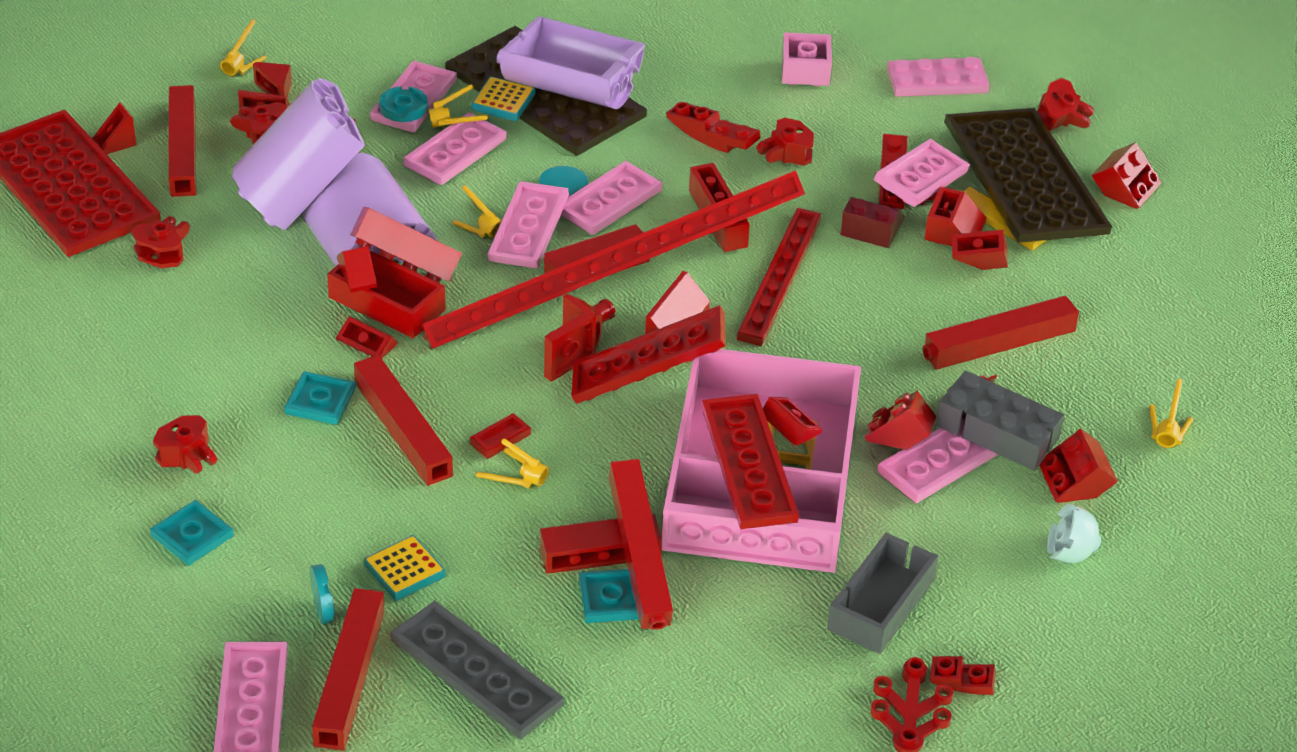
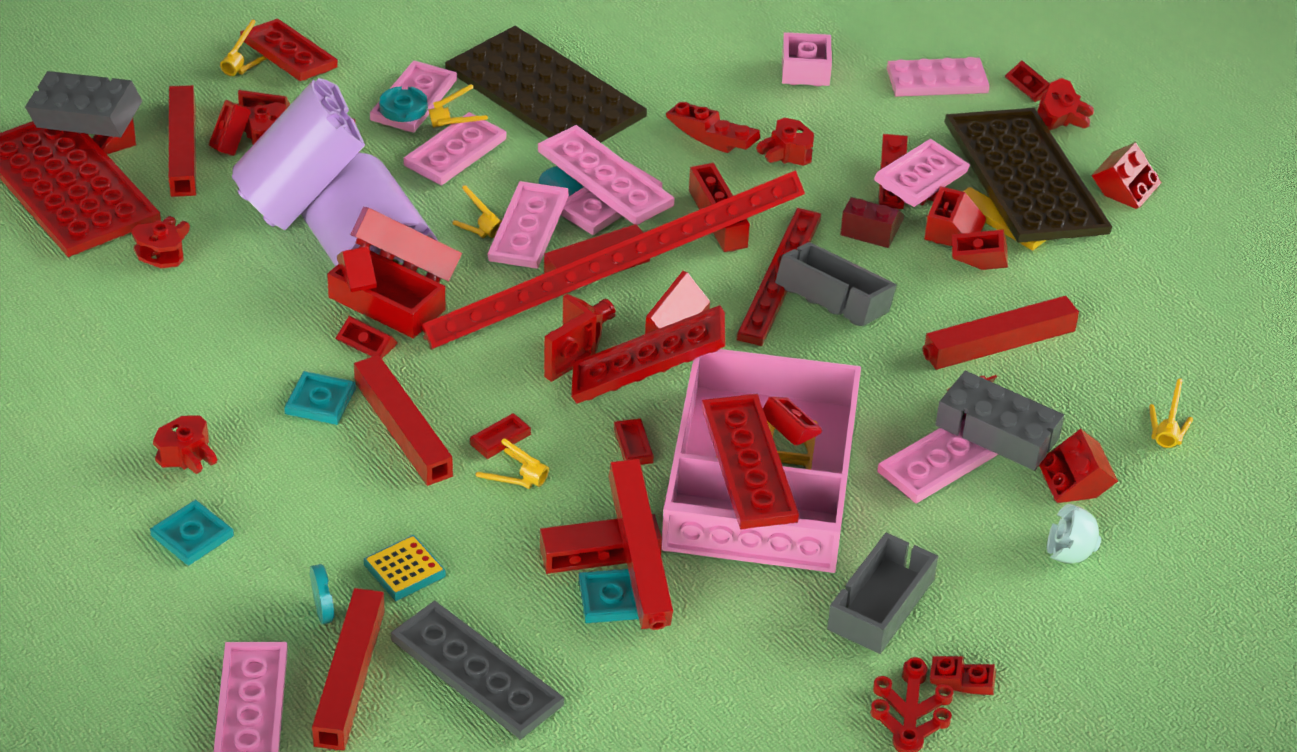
(84, 104): none -> dark grey piece
(229, 128): none -> red slope
(273, 78): red slope -> none
(290, 50): none -> red plate
(503, 98): tile -> none
(572, 62): lavender cylinder -> none
(606, 175): none -> bright pink plate
(633, 441): none -> red tile
(835, 284): none -> dark grey piece
(903, 423): red slope -> none
(1028, 81): none -> red slope

